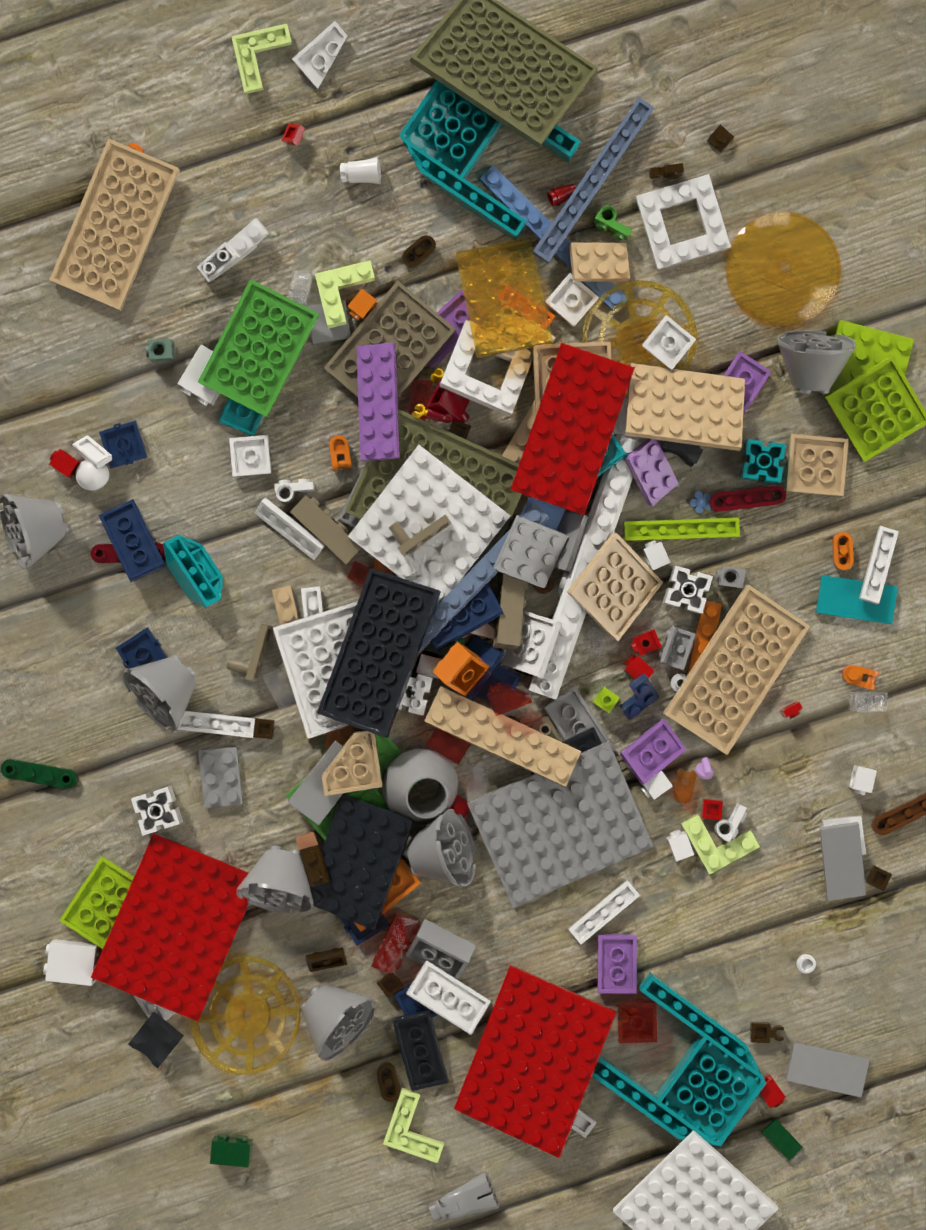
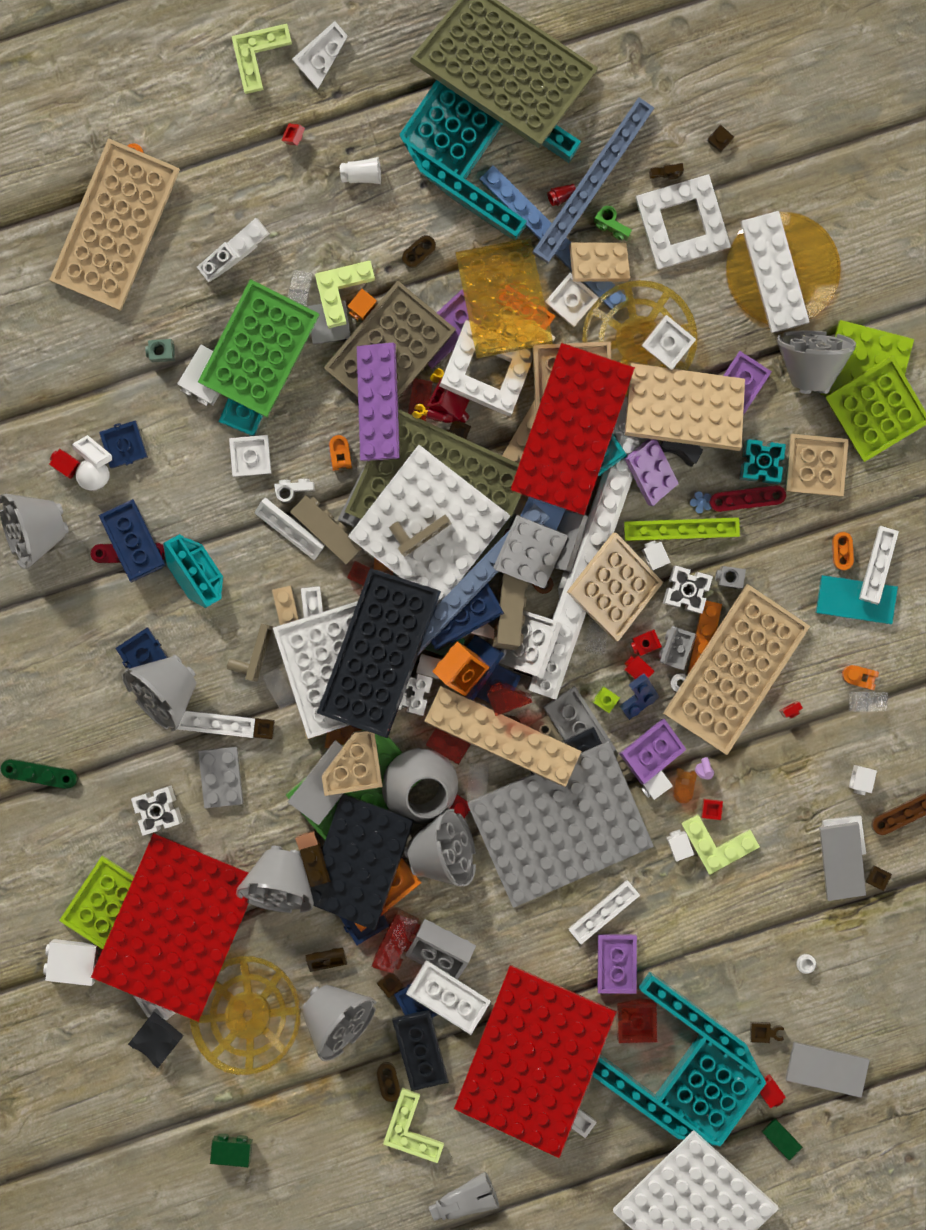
(737, 816): white plate -> none
(774, 272): none -> white plate

